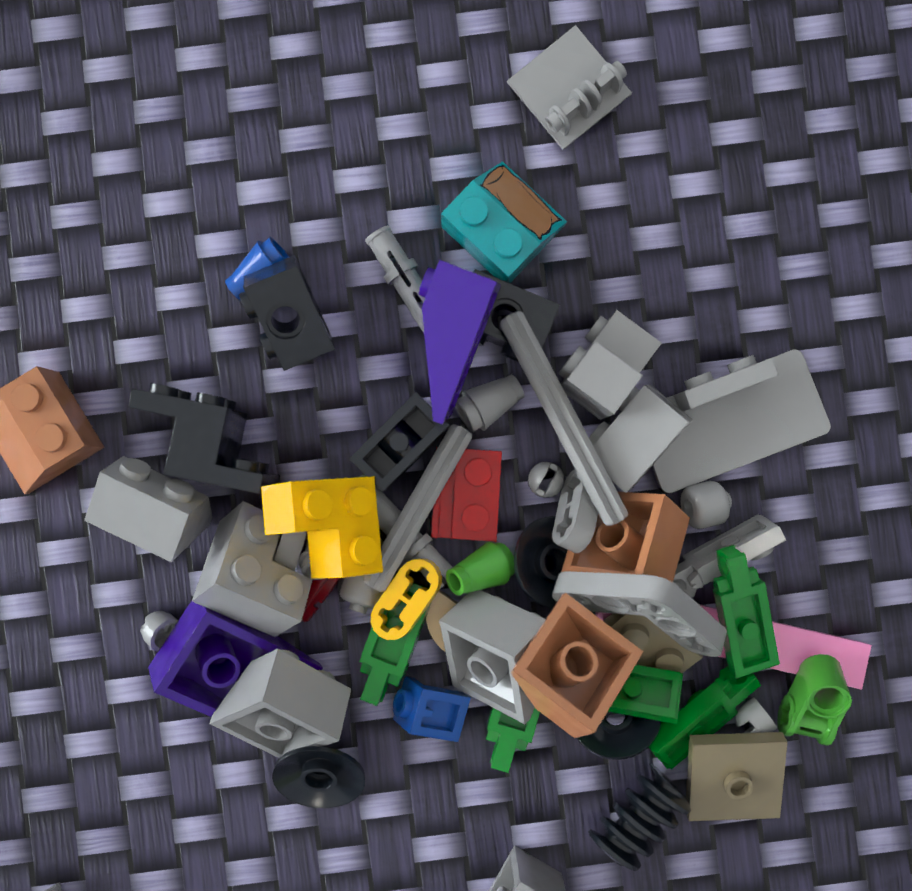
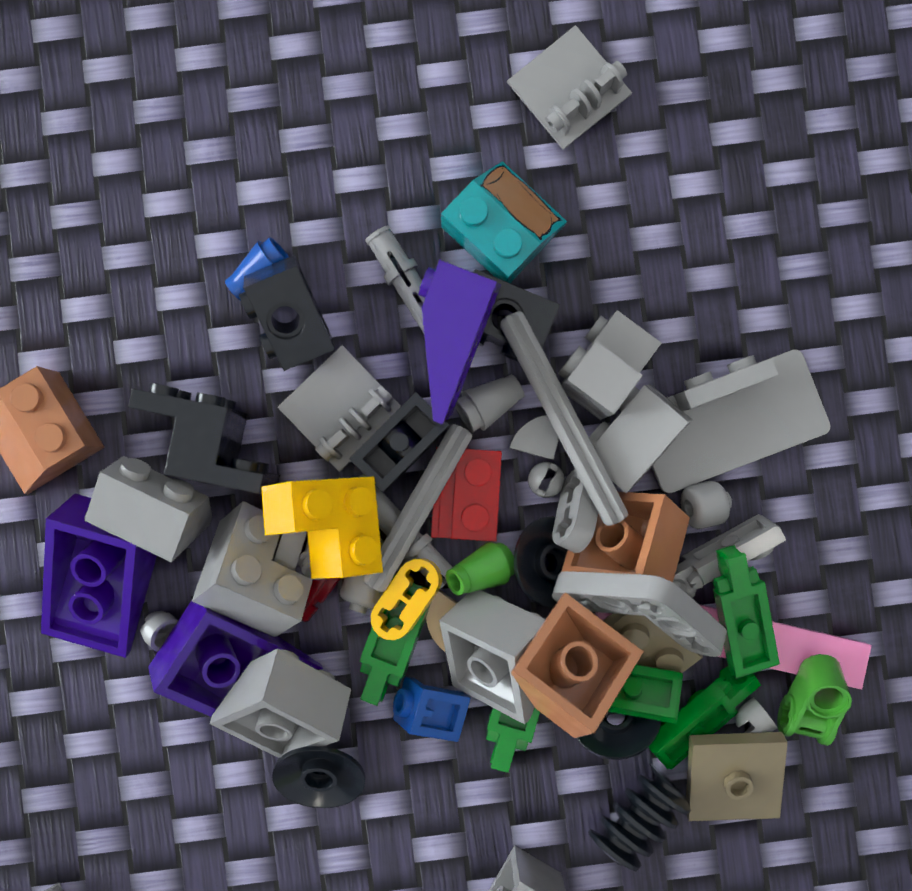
(91, 581): none -> dark purple slope
(339, 407): none -> light grey hinge
(536, 438): none -> light grey tile

